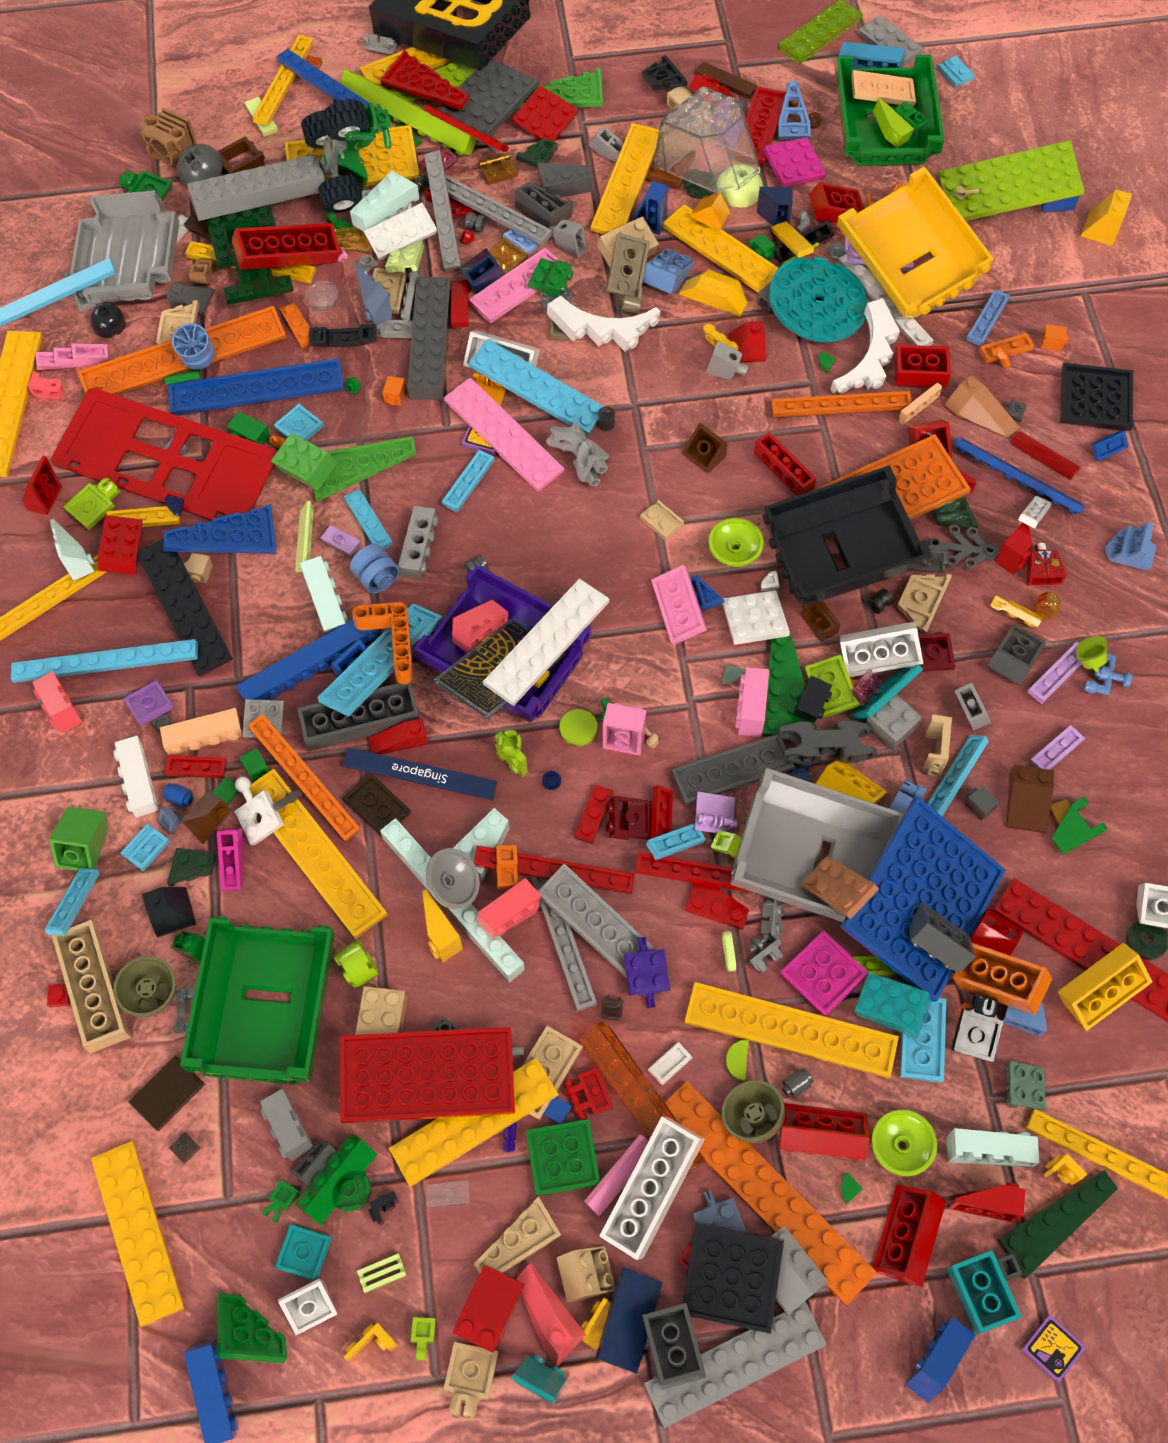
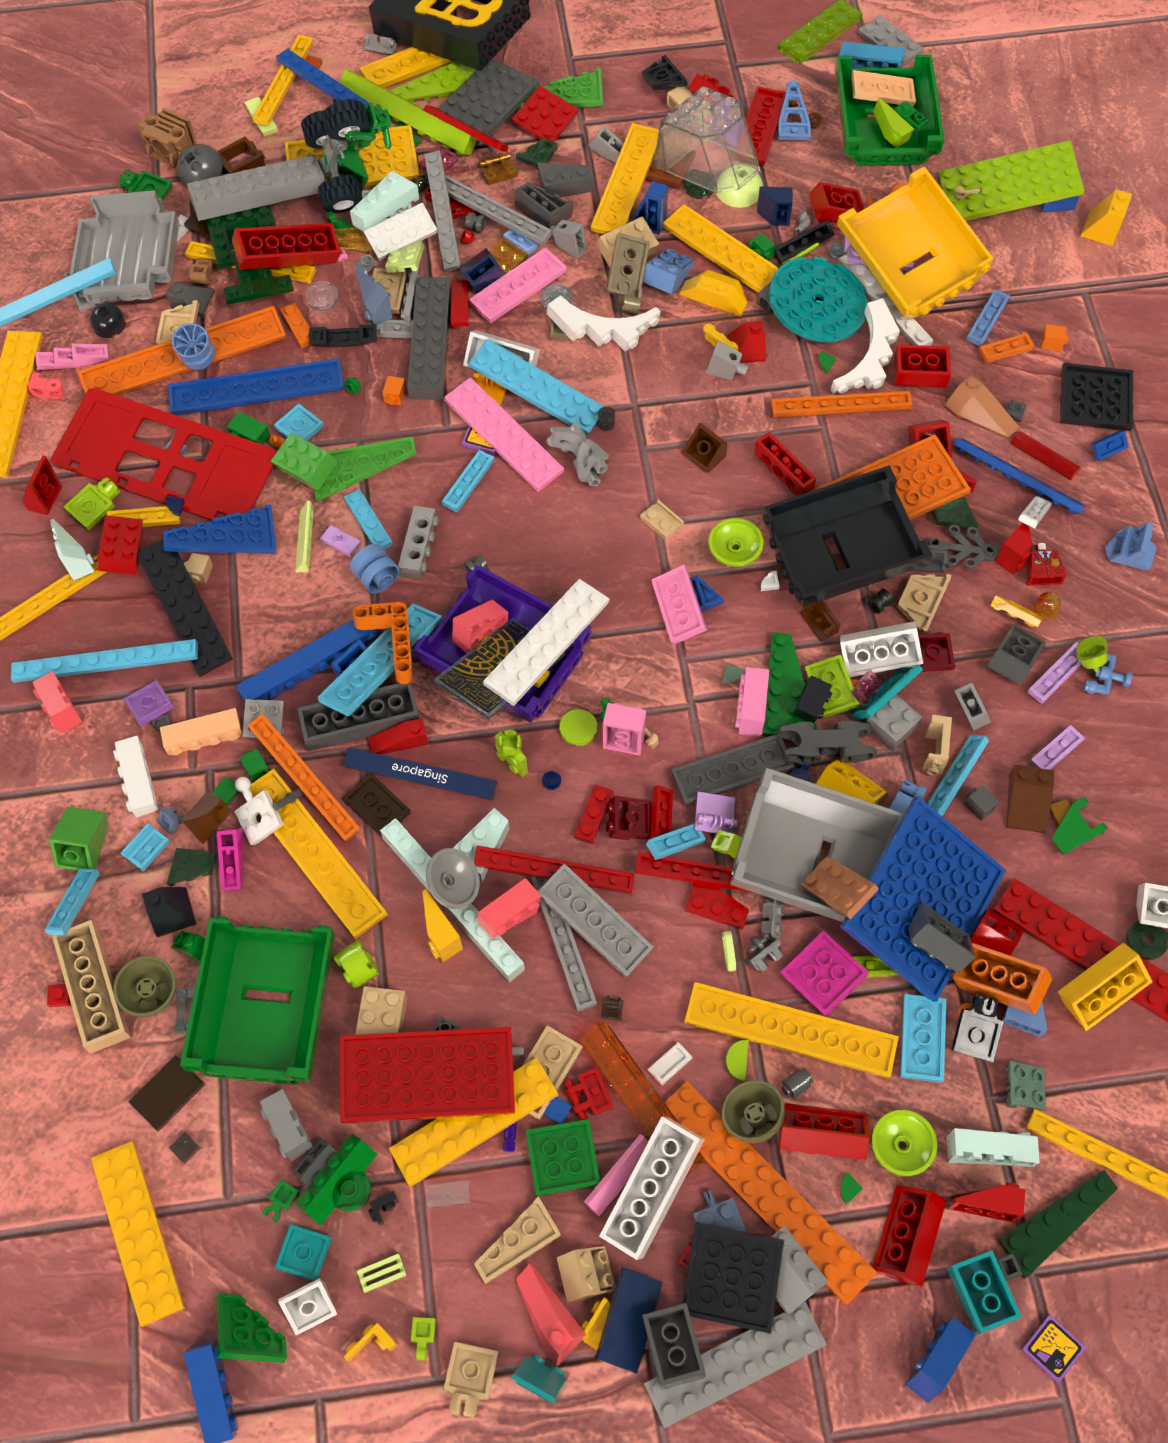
(178, 795): blue brick -> none
(180, 377): green tile -> none
(196, 766): red plate -> none
(323, 595): light aqua wedge -> none
(422, 81): red wing -> none
(488, 1308): red slope -> none
(506, 866): orange slope -> none
(551, 277): green plate -> none
(646, 972): dark purple plate -> none
(712, 211): light orange slope -> none
(734, 83): reddish brown tile -> none
(755, 617): white plate -> none
(792, 239): yellow tile -> none
(794, 162): dark pink plate -> none
(893, 1005): teal brick -> none
(920, 404): light nougat tile -> none
(955, 71): medium azure plate -> none
(1004, 358): orange arm -> none
(1067, 1169): yellow bracket -> none

